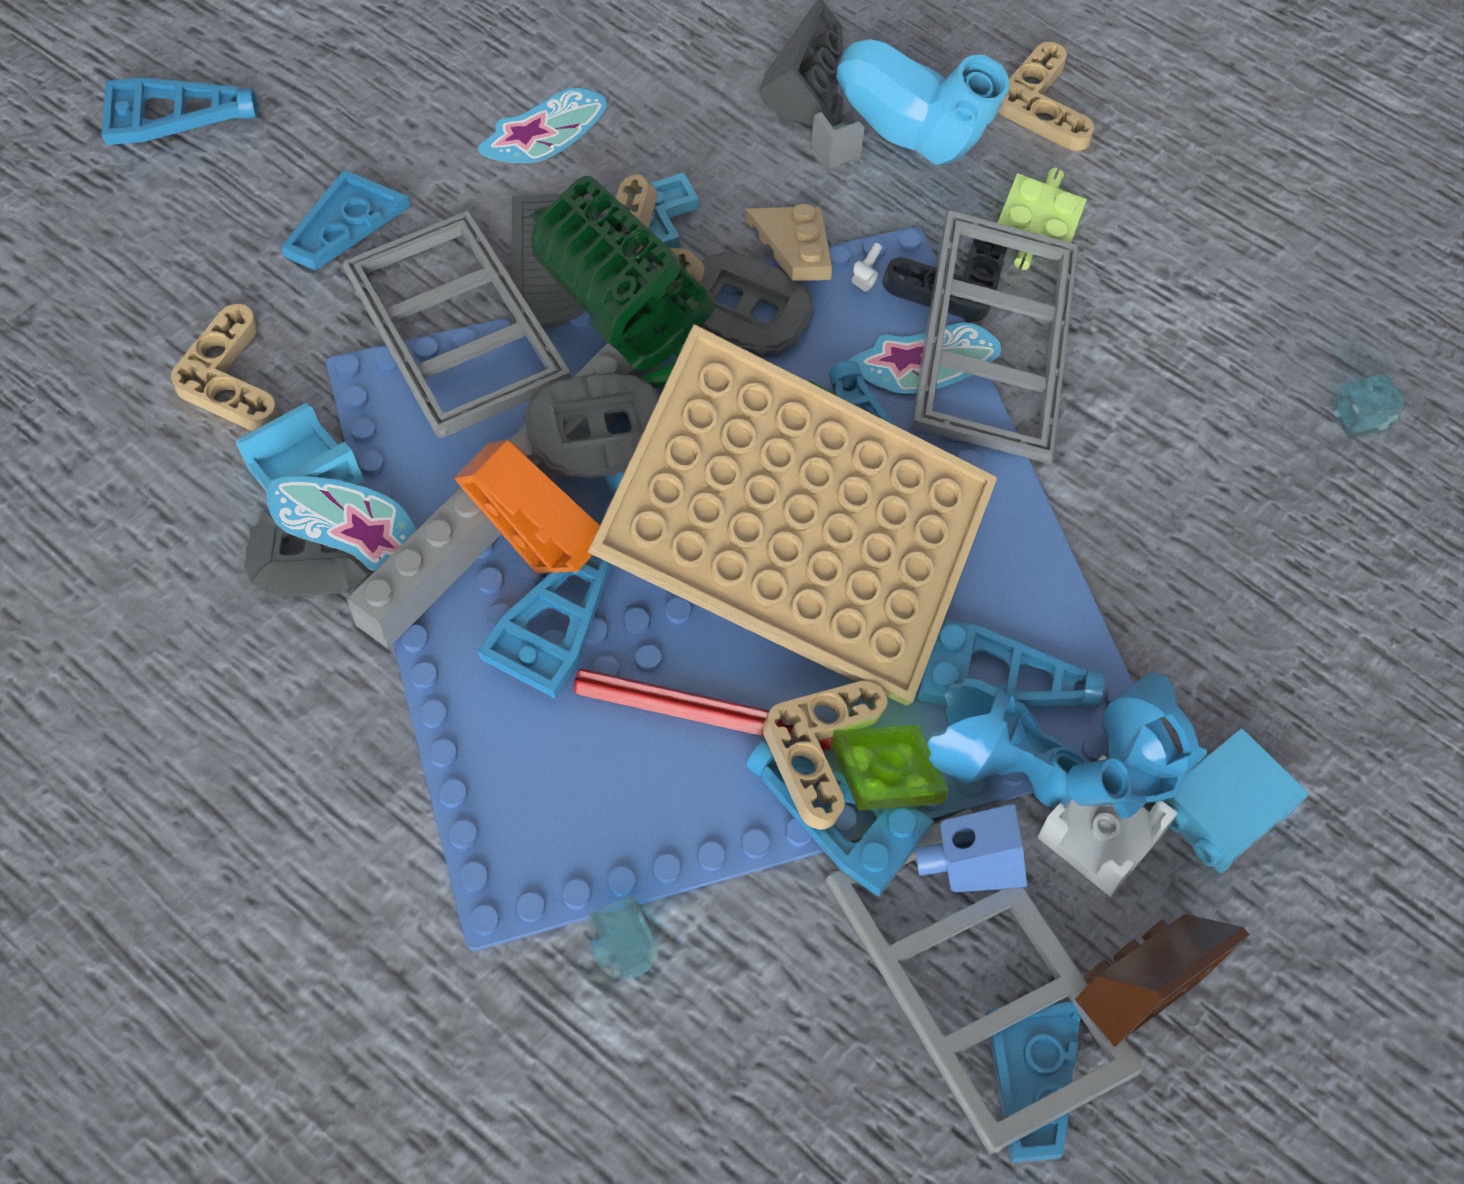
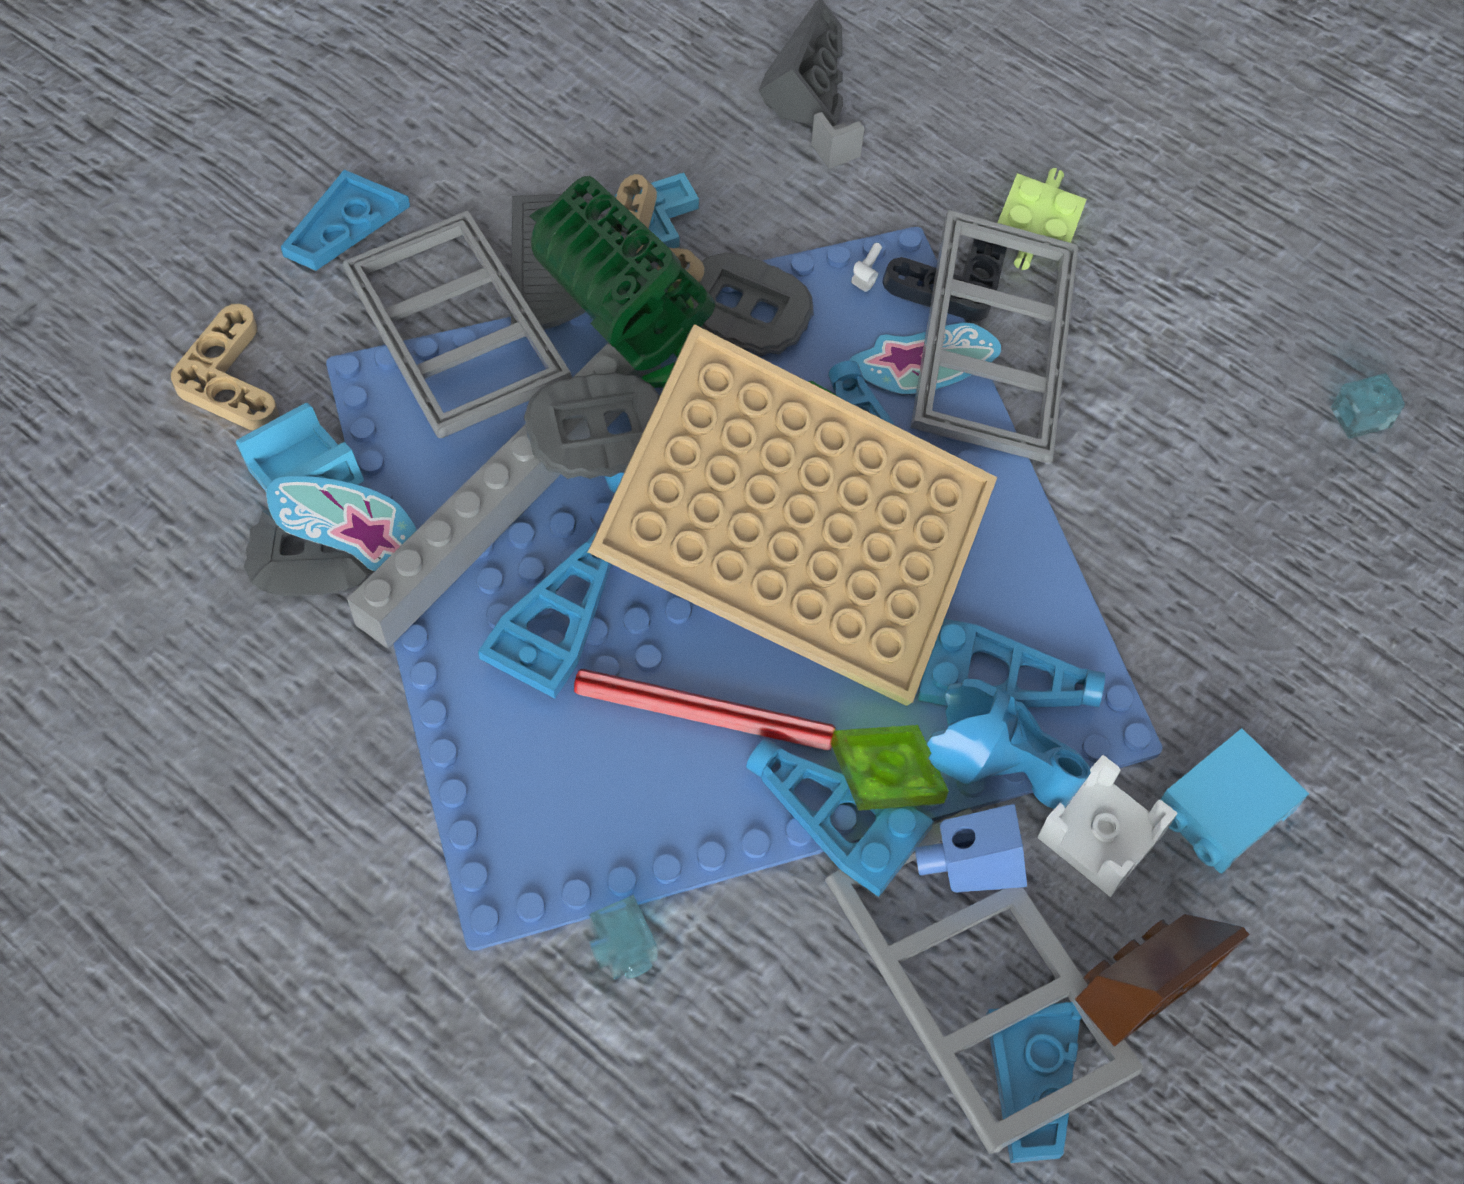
(126, 108): dark azure plate -> none
(528, 509): orange wedge -> none
(545, 128): sticker -> none
(797, 239): tan wing -> none
(805, 739): tan beam -> none
(919, 106): medium azure piece -> none
(1032, 96): tan beam -> none
(1141, 754): dark azure piece -> none

